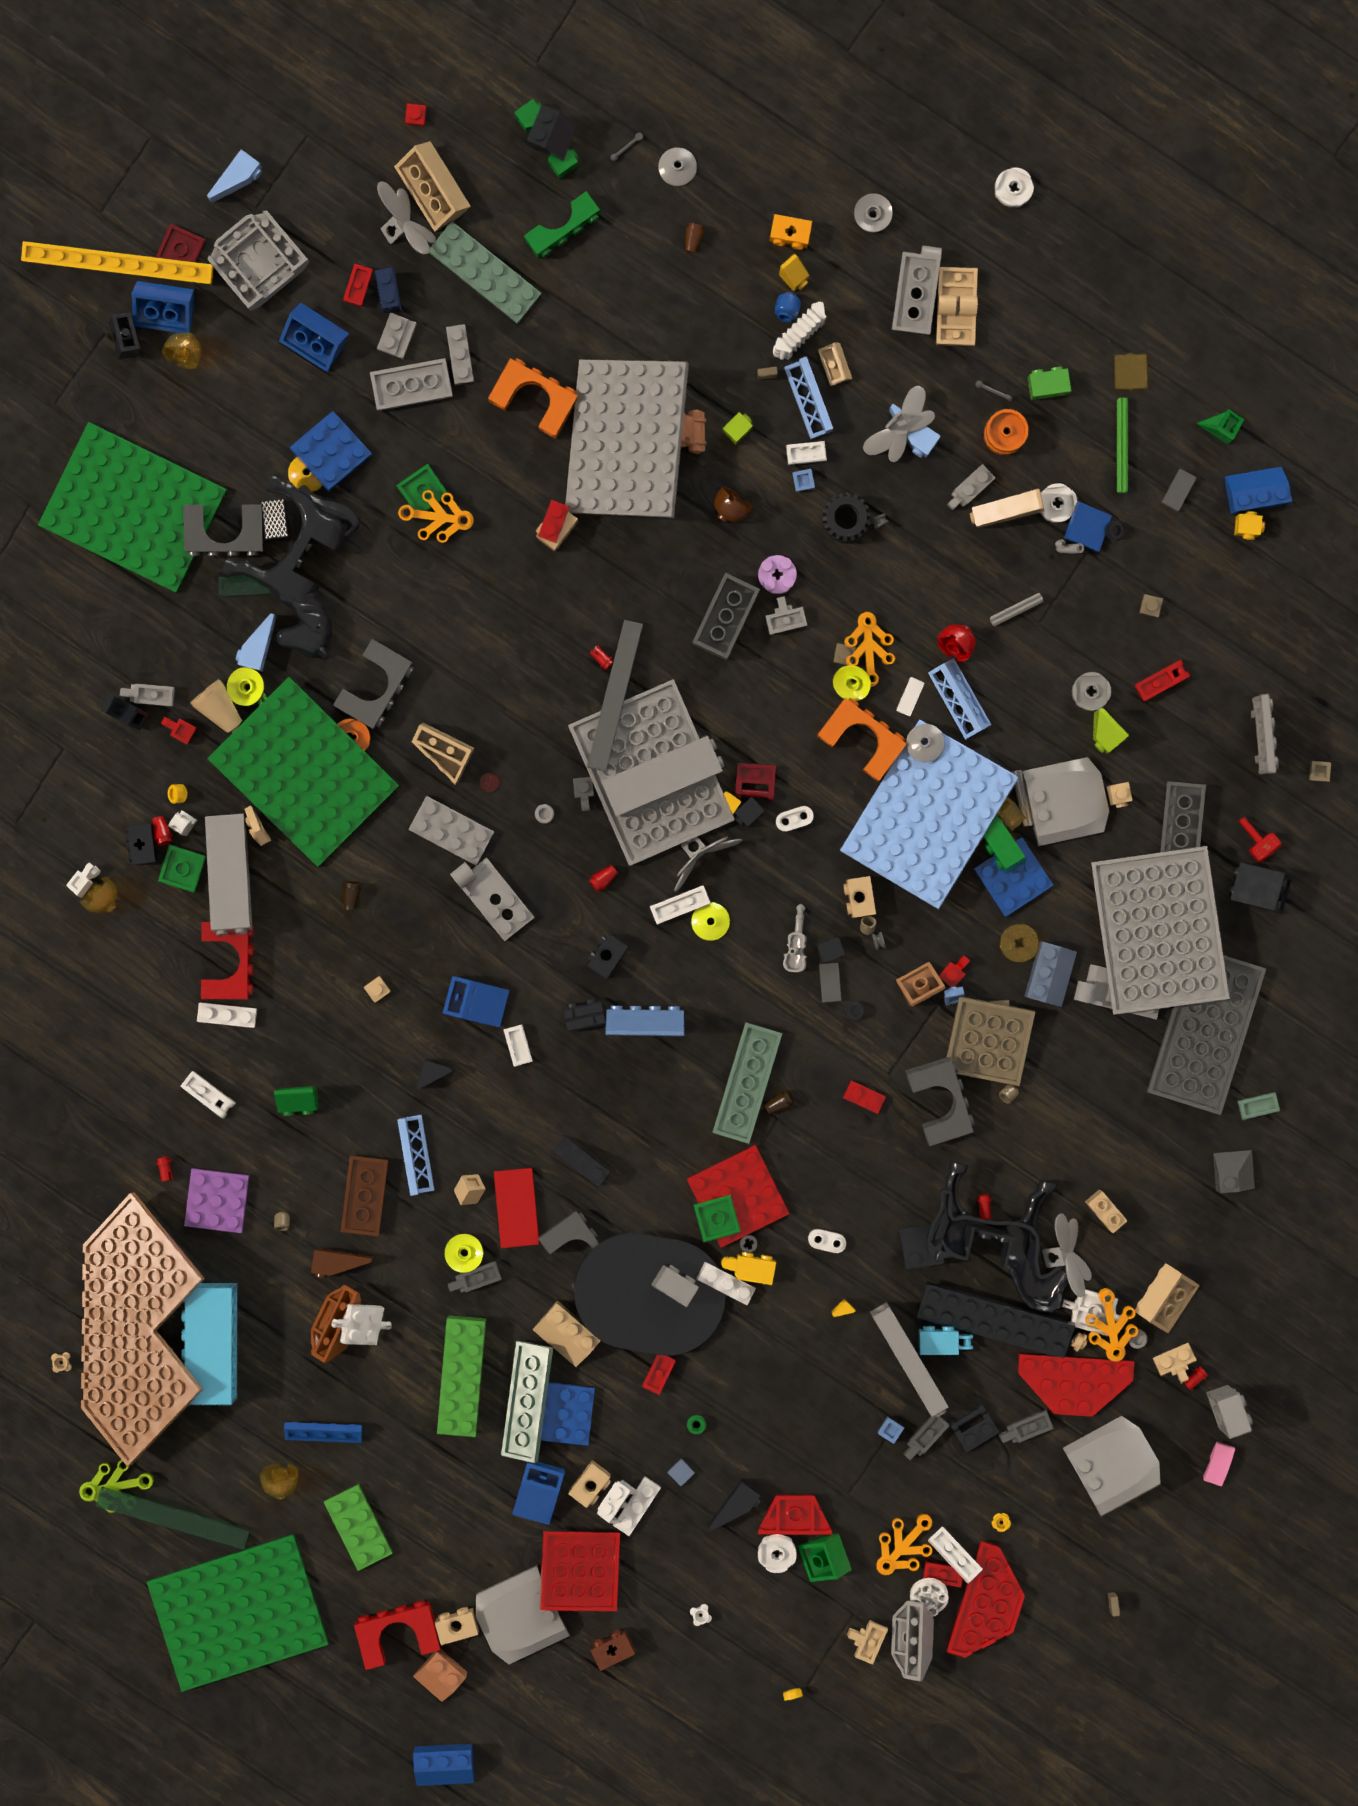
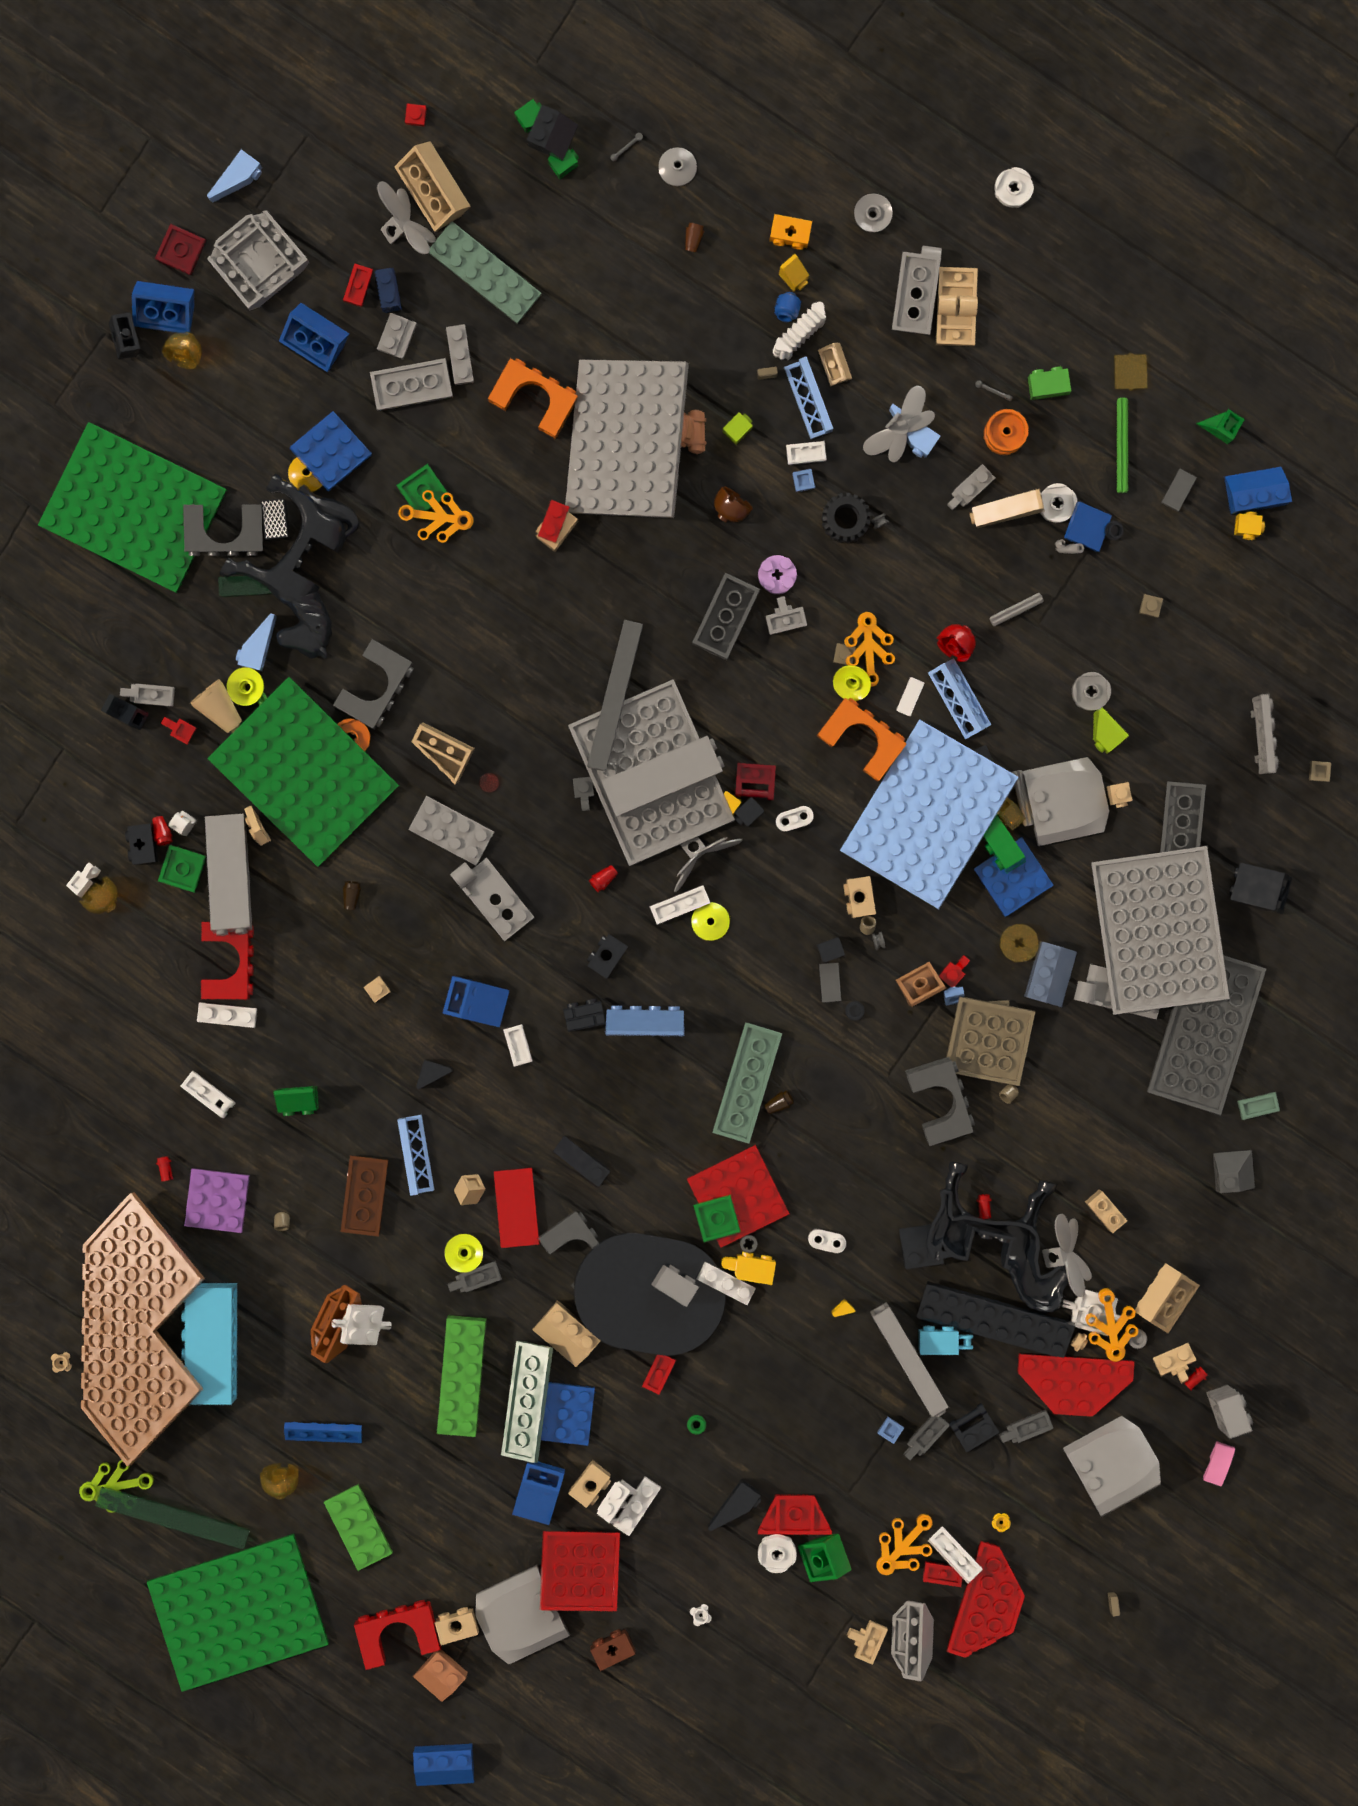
(117, 262): yellow plate -> none
(177, 793): yellow tile -> none
(332, 1262): reddish brown slope -> none
(543, 240): green arch -> none
(544, 813): light grey tile -> none
(603, 659): red pin -> none
(681, 1472): sand blue tile -> none
(792, 1694): yellow tile -> none
(795, 959): light grey piece -> none
(864, 1097): red plate -> none
(927, 752): light grey dish -> none
(930, 1592): white tile -> none
(1161, 681): red plate -> none
(1264, 846): red piece -> none

